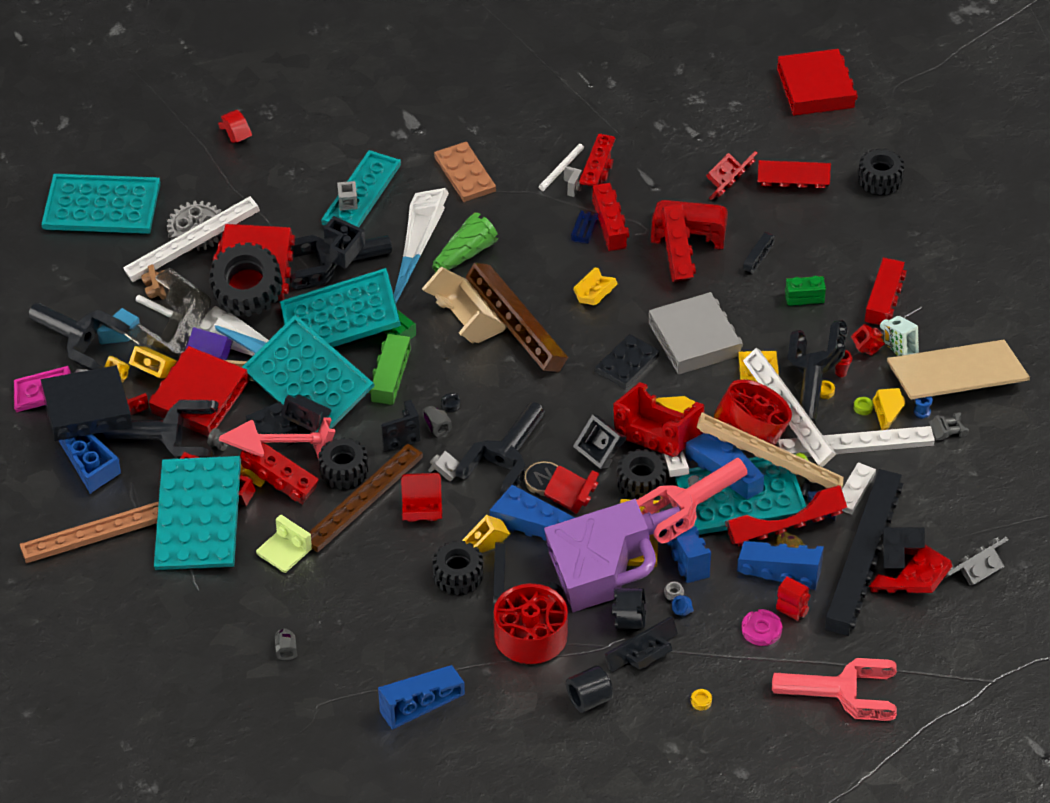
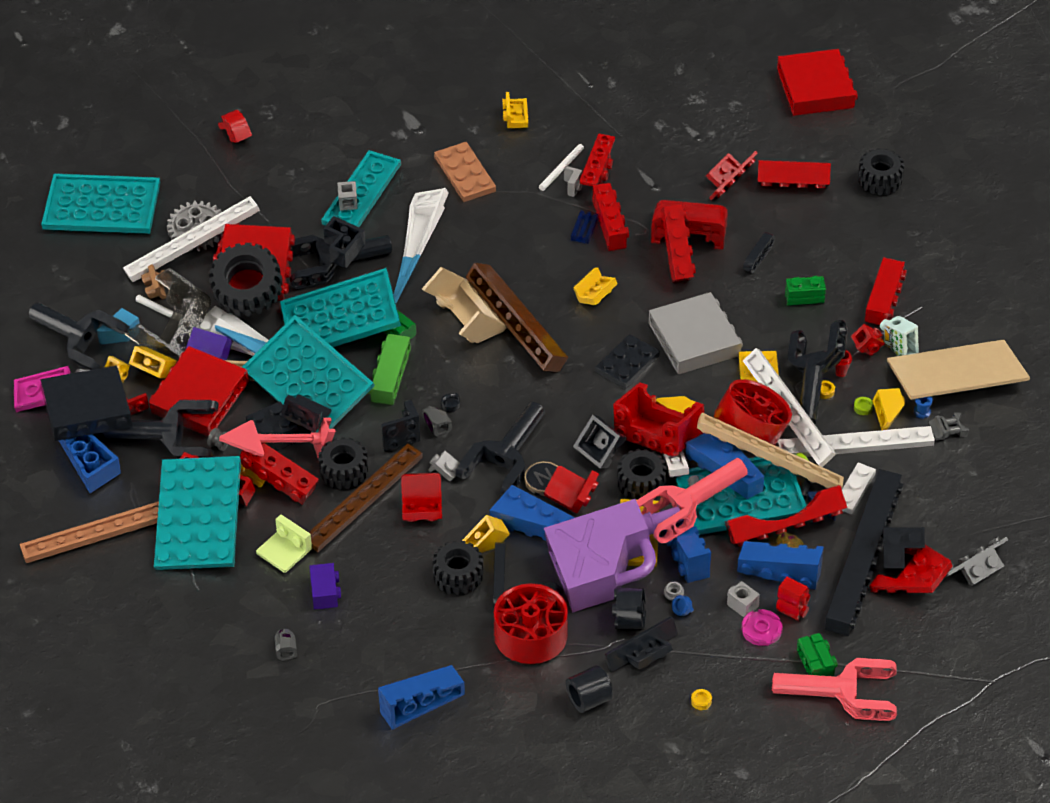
(324, 586): none -> dark purple brick
(467, 242): bright green cone -> none
(516, 112): none -> yellow bracket
(742, 599): none -> light grey brick
(816, 655): none -> green brick

